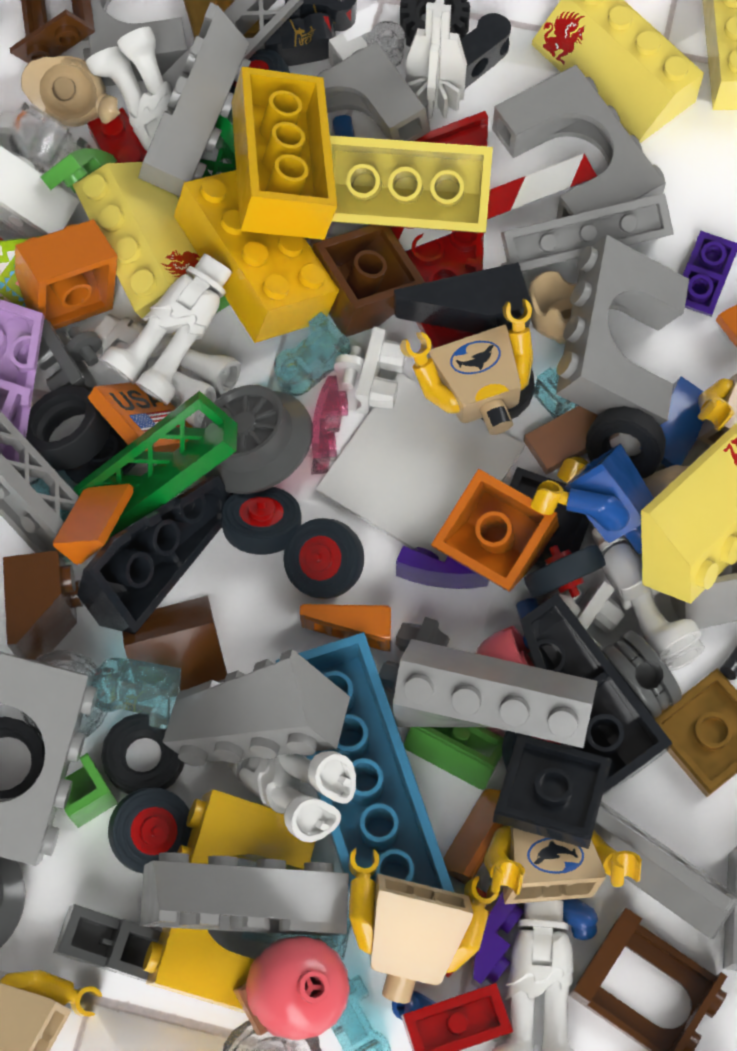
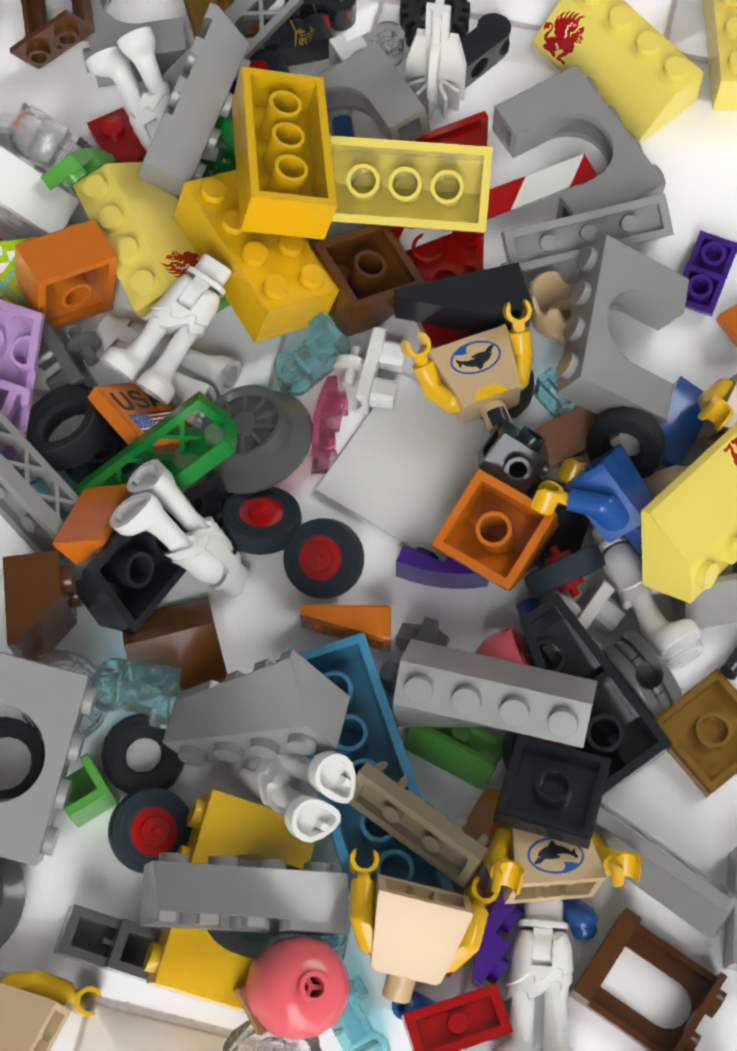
(68, 91): tan piece -> none
(200, 551): none -> white piece
(417, 823): none -> dark tan plate
(515, 456): none -> black brick

